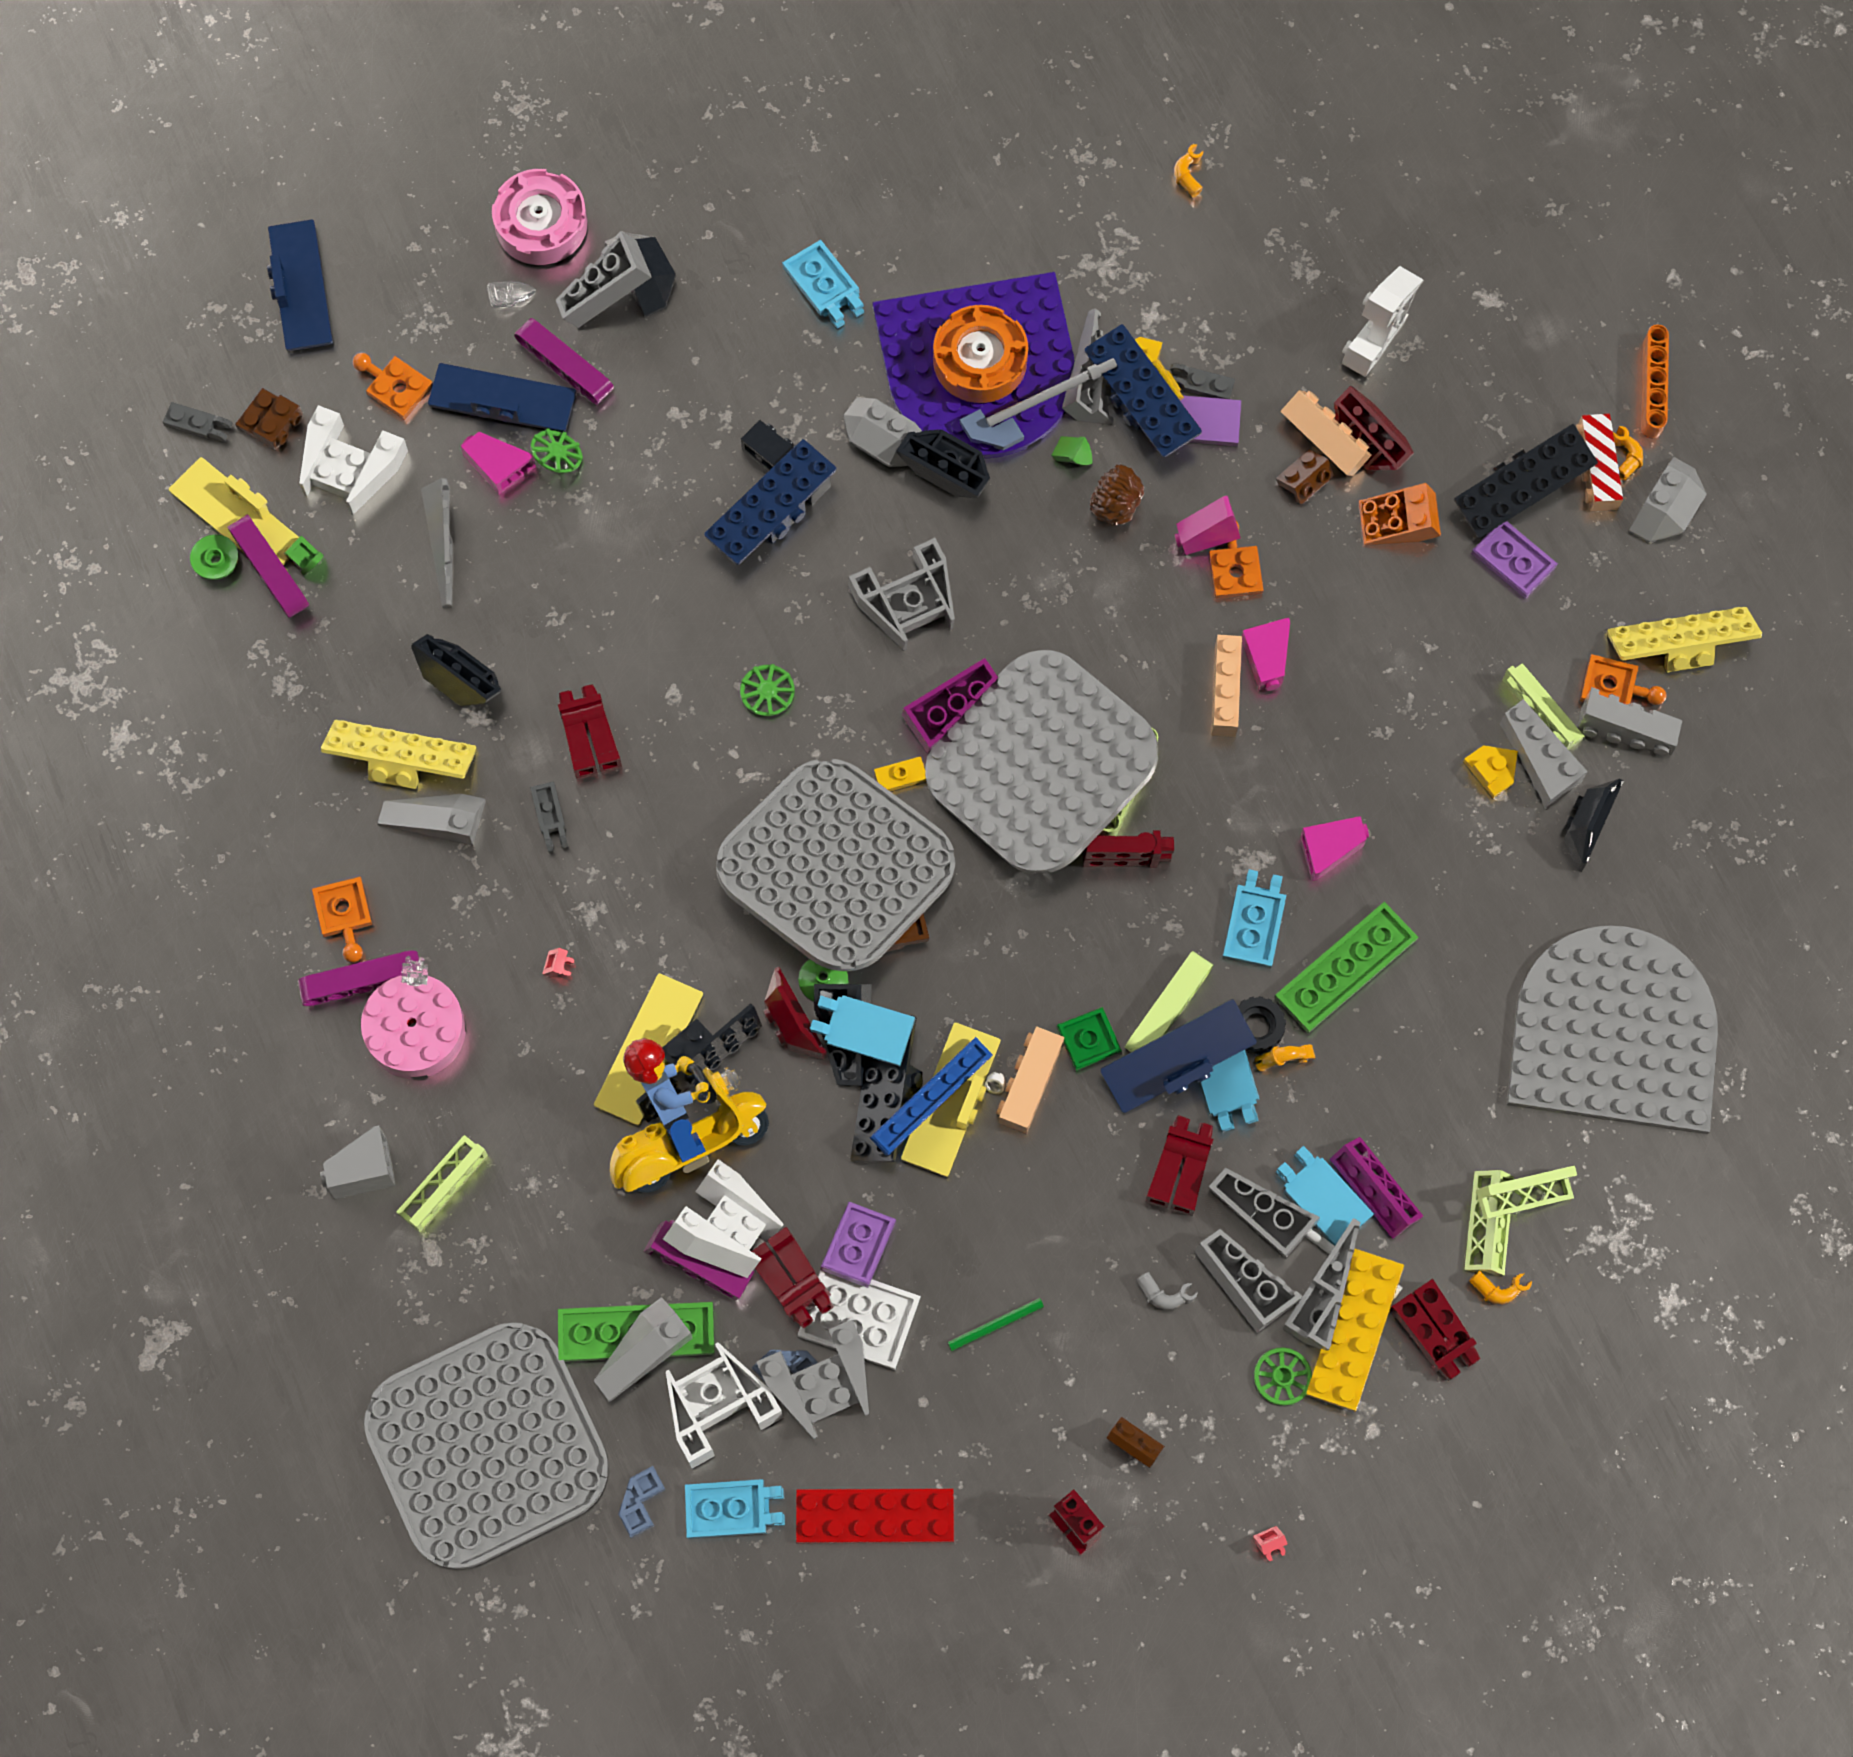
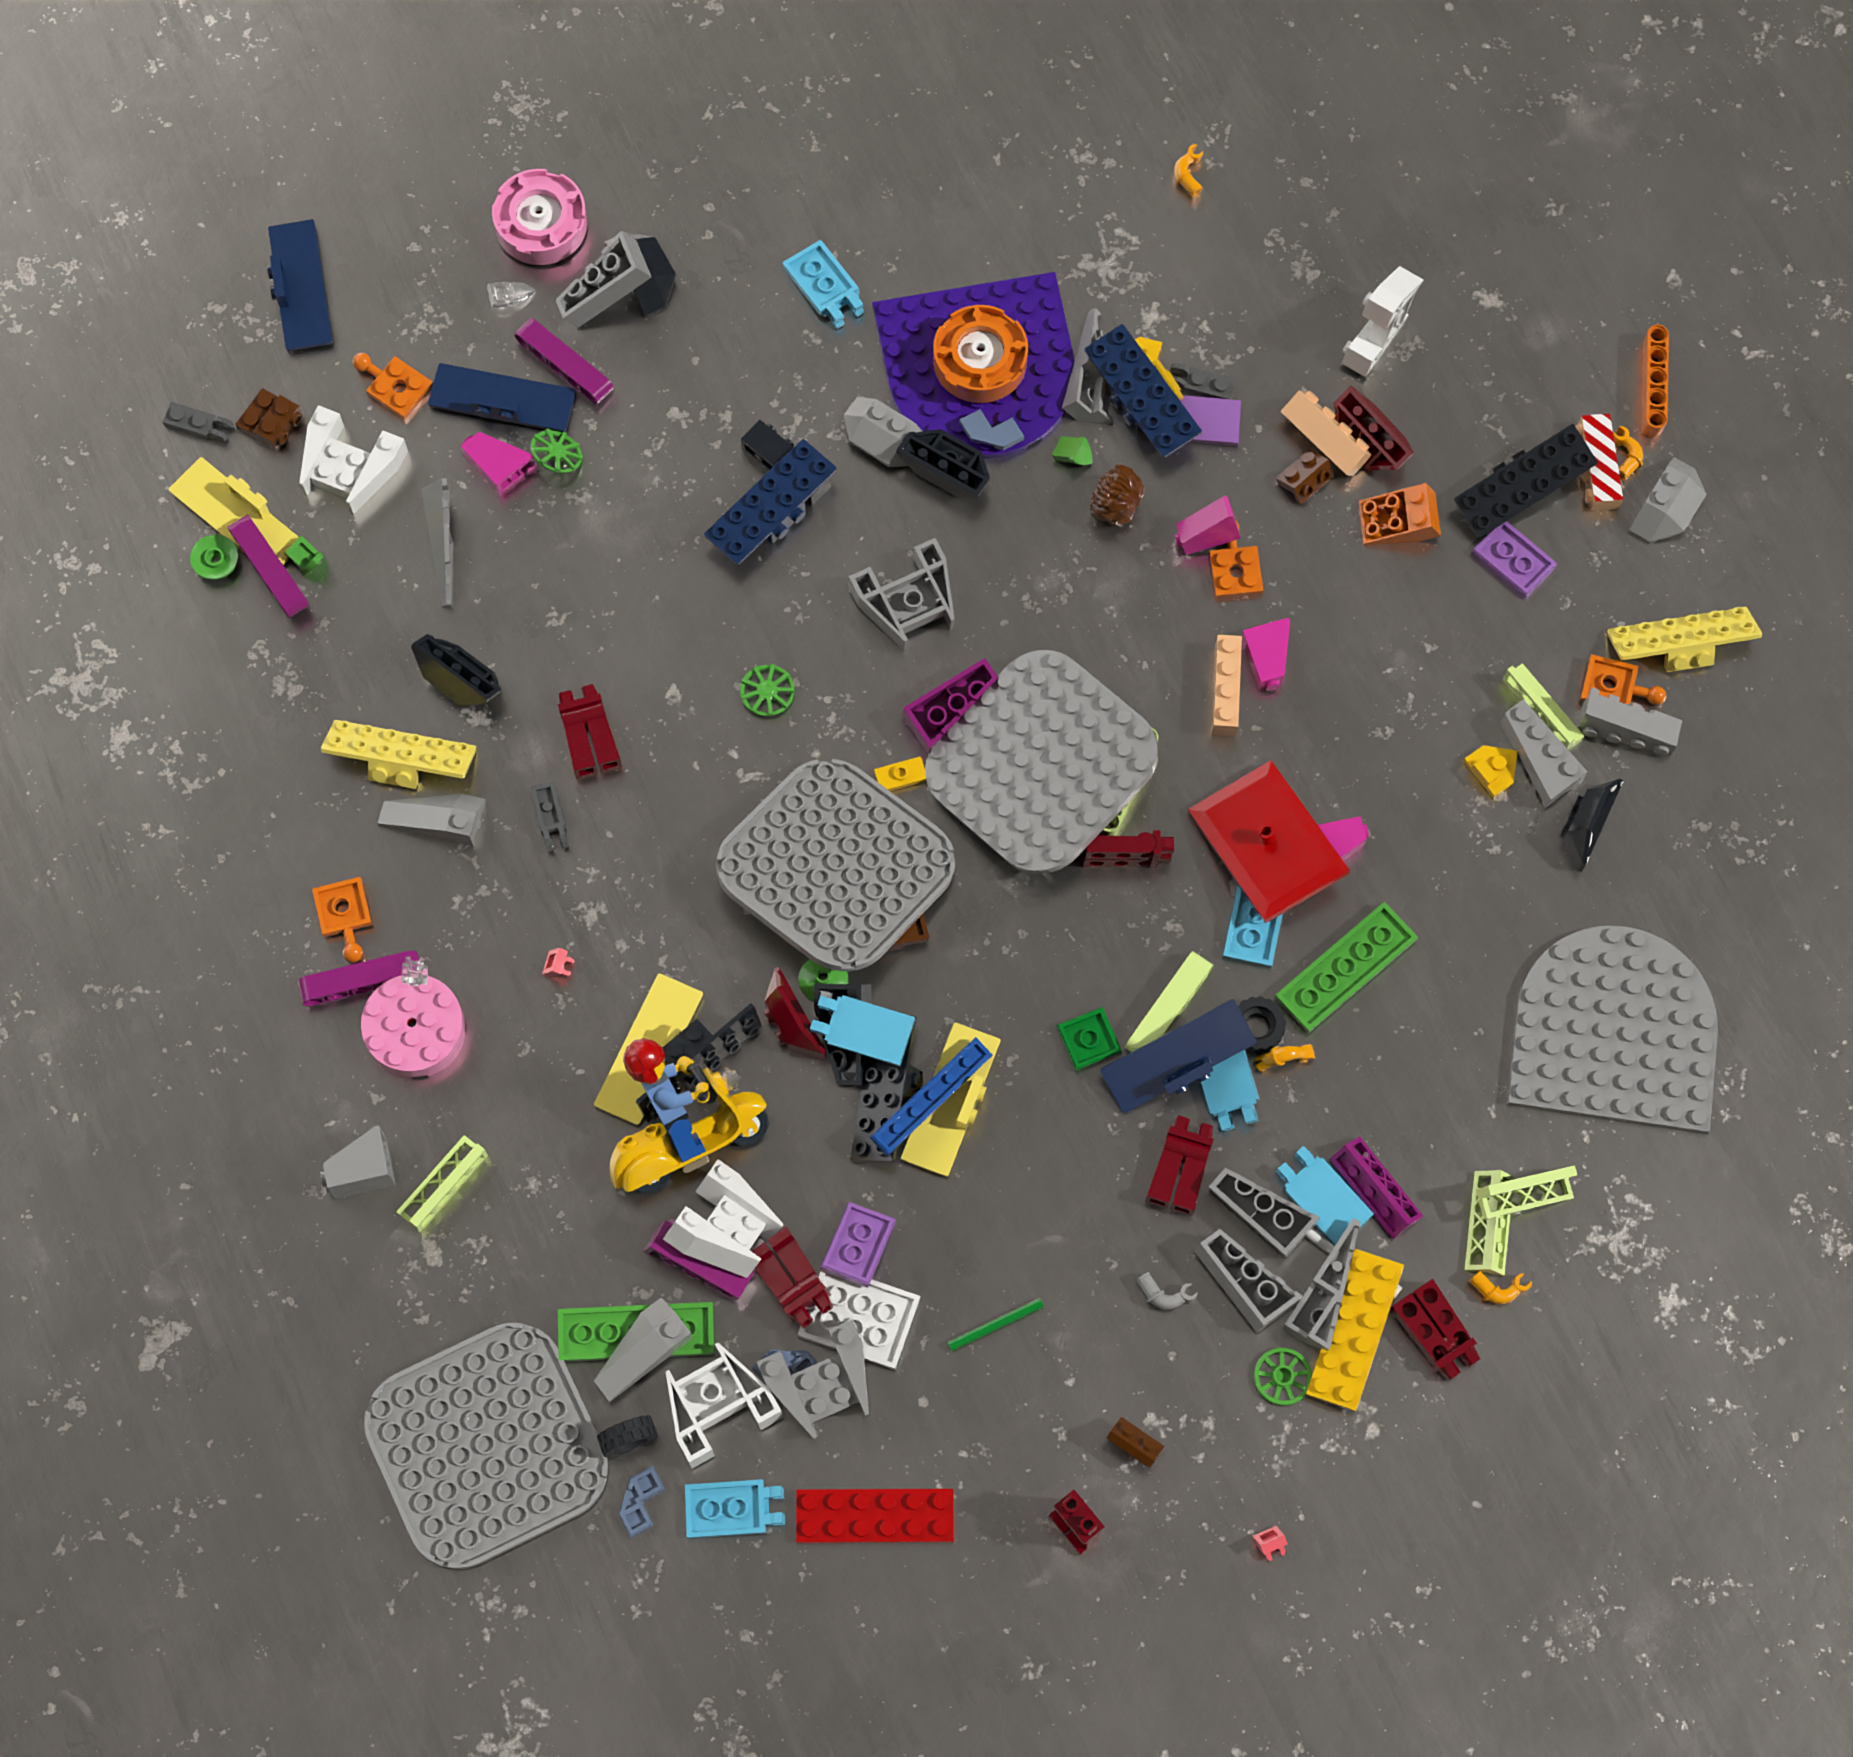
(627, 1436): none -> black tyre
(990, 1083): white hinge -> none
(1031, 1079): light nougat brick -> none
(1093, 372): light grey bar -> none
(1268, 841): none -> red piece

